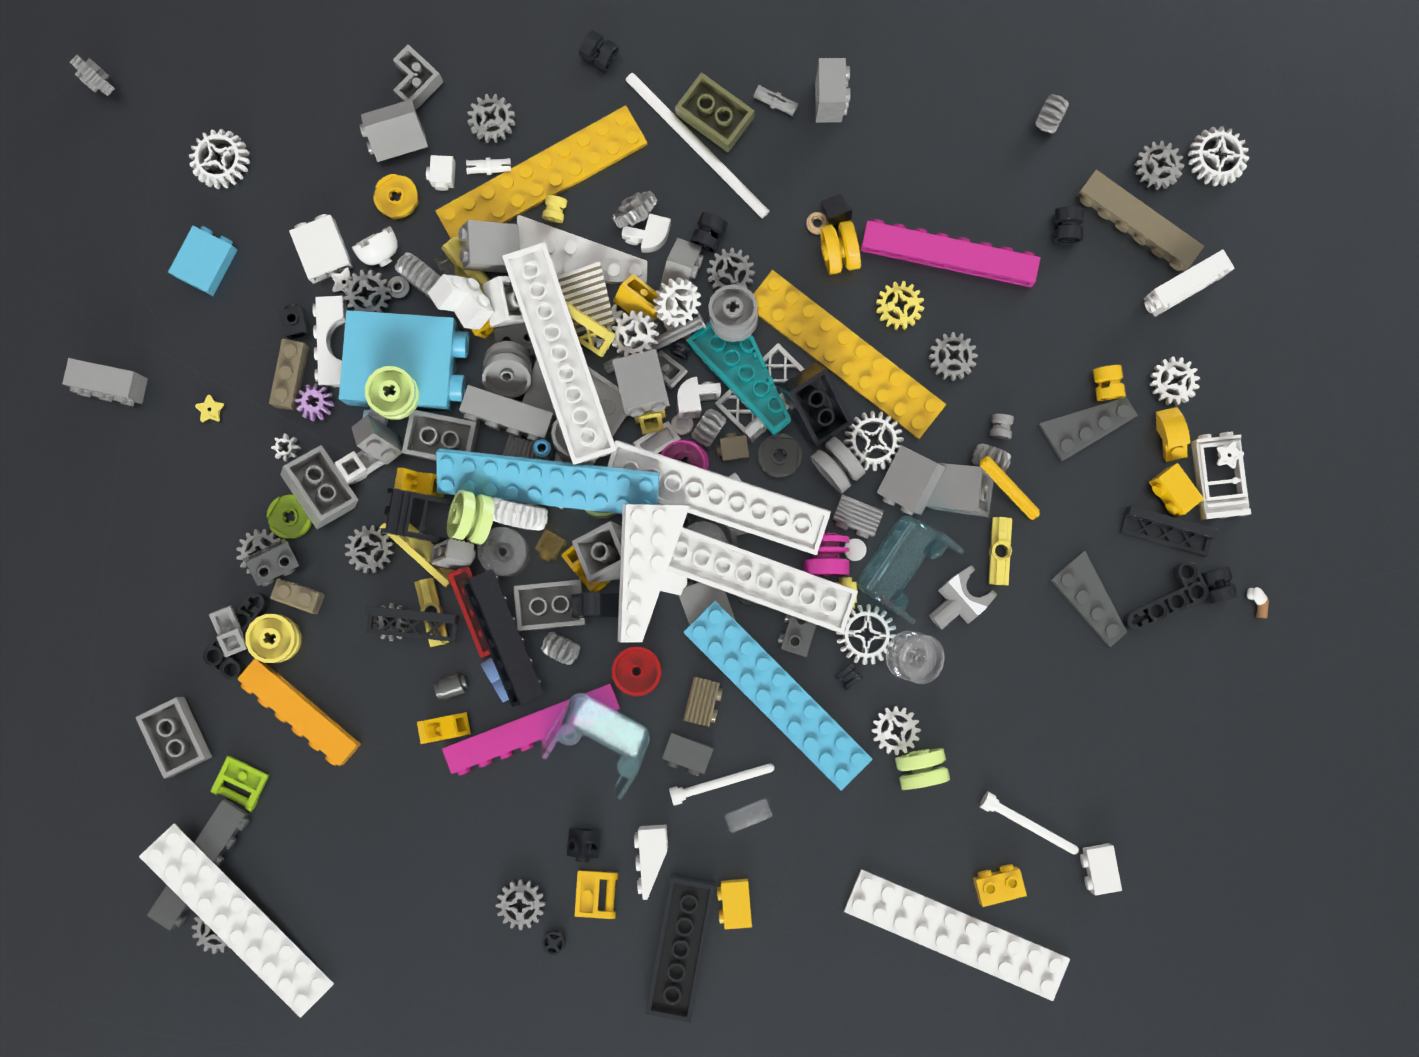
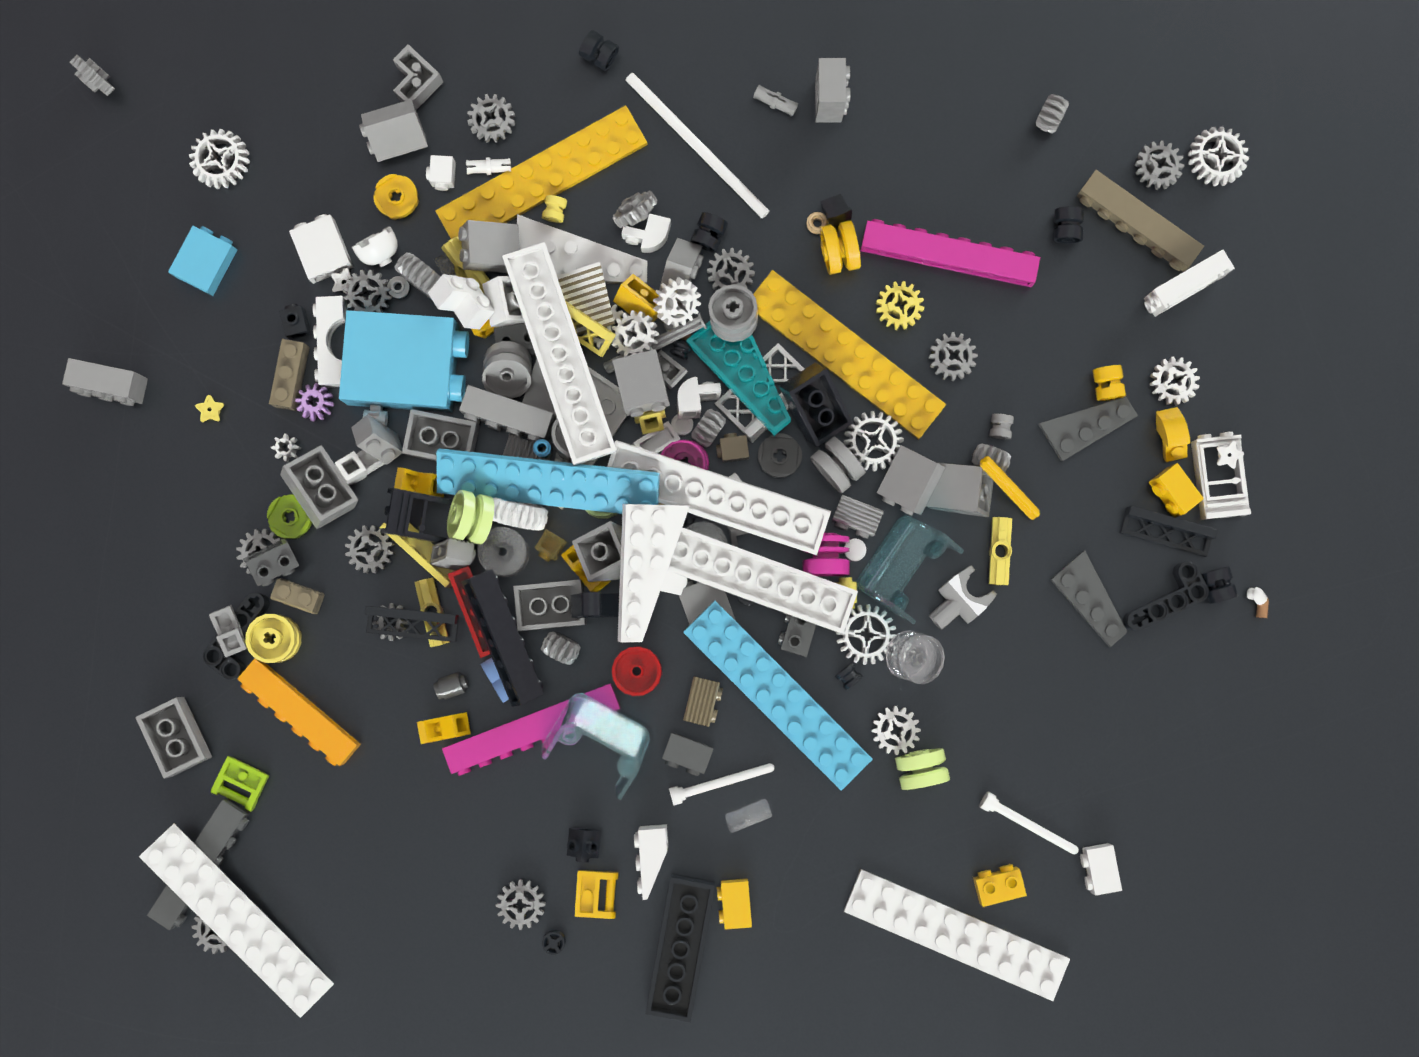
(385, 381): yellowish green wheel -> none
(714, 112): olive brick -> none

